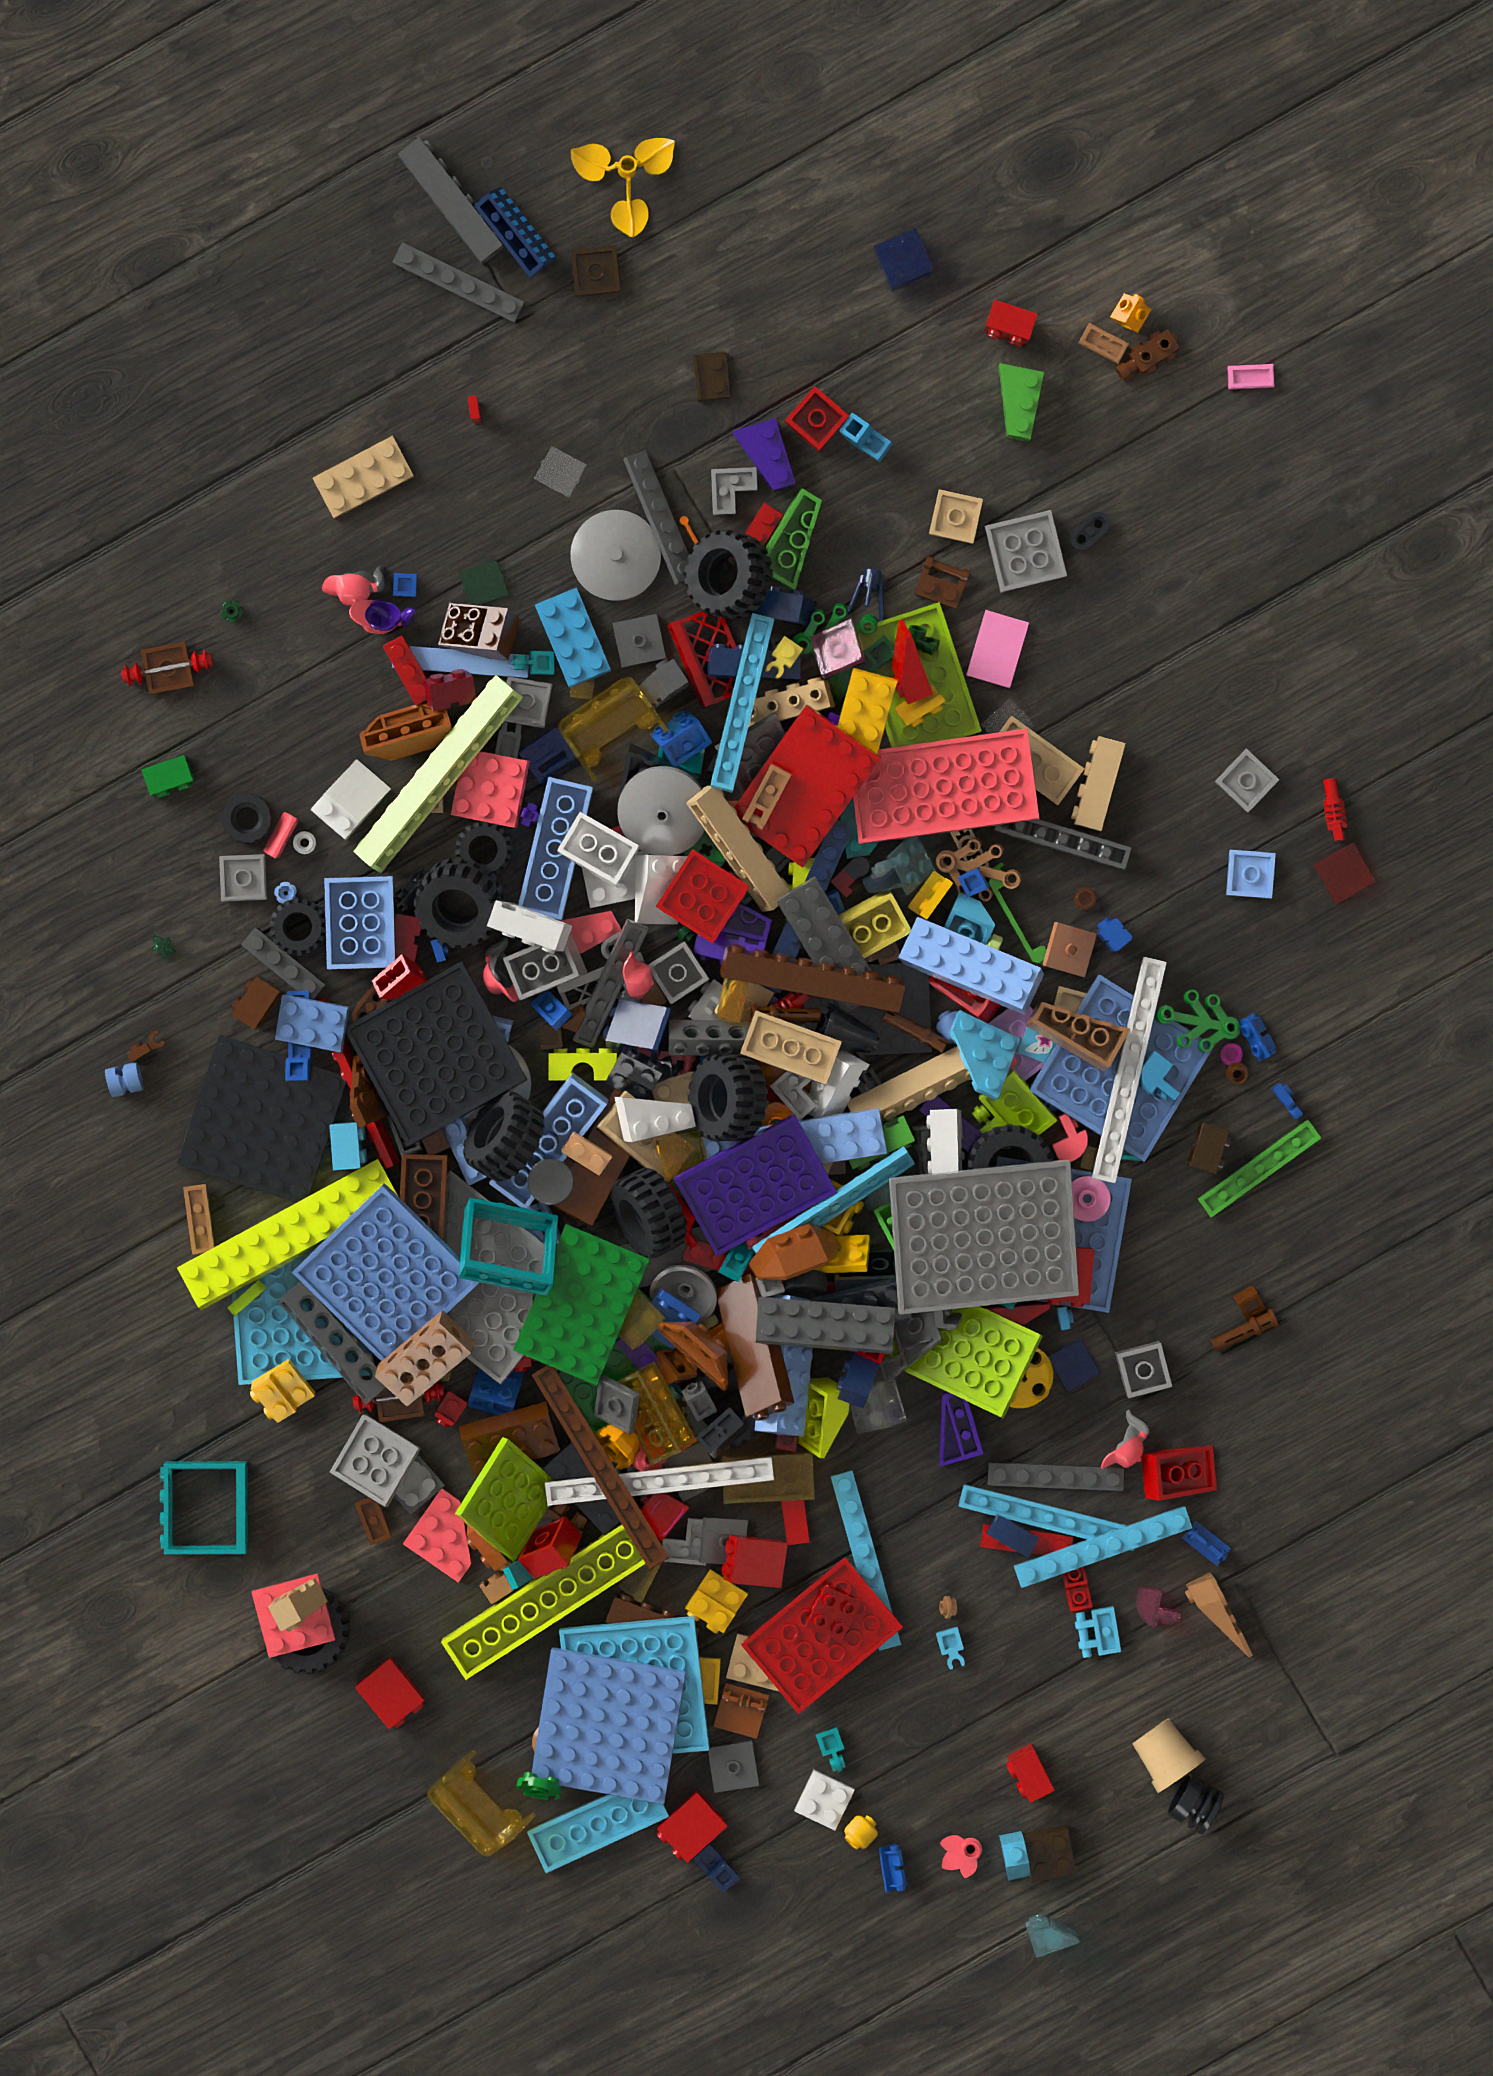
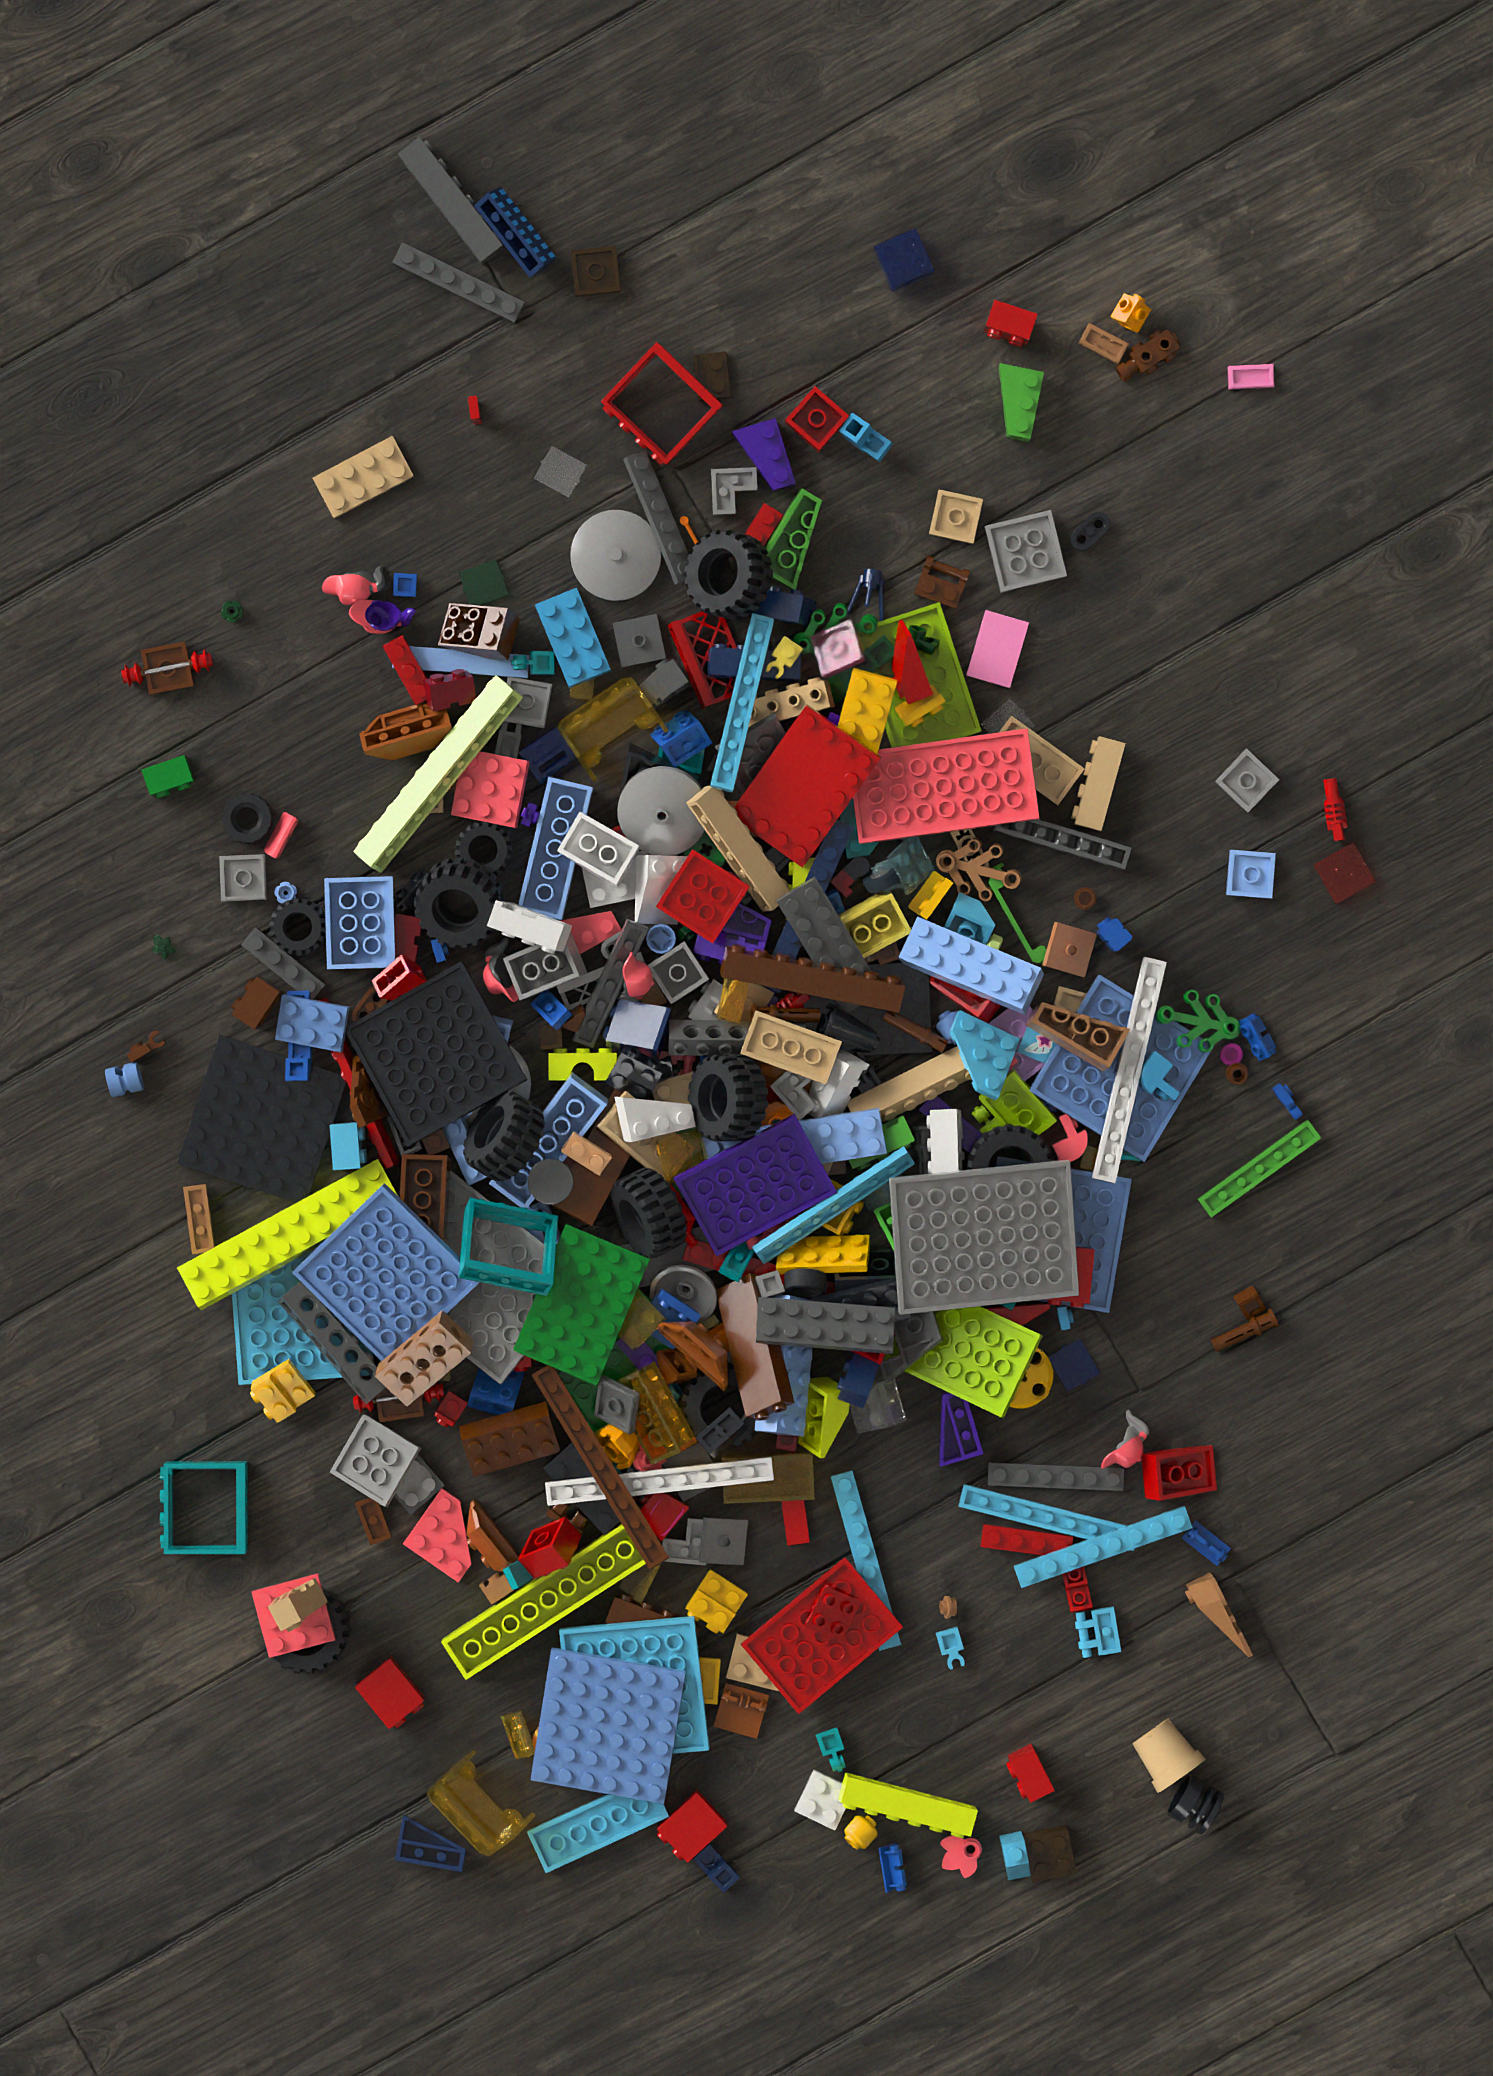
(246, 1298): lime beam -> none
(297, 842): white plate -> none
(350, 799): white slope -> none
(426, 1847): none -> dark blue wedge
(506, 1500): lime plate -> none
(518, 1734): none -> clear yellow plate
(539, 1787): green plate -> none
(628, 425): none -> red window
(653, 154): yellow plant -> none
(661, 938): none -> medium blue wheel
(699, 1400): dark grey bracket -> none
(733, 1766): dark grey plate -> none
(754, 1561): red brick -> none
(767, 795): medium nougat plate -> none
(795, 1253): dark orange wedge -> none
(908, 1805): none -> neon yellow brick
(947, 1319): dark grey bracket -> none
(973, 881): blue plate -> none
(1012, 1535): dark blue slope -> none
(1049, 1935): clear light blue slope -> none
(1099, 1198): bright pink dish -> none
(1143, 1369): light grey brick -> none
(1149, 1608): clear pink brick -> none
(1208, 1148): dark brown brick -> none

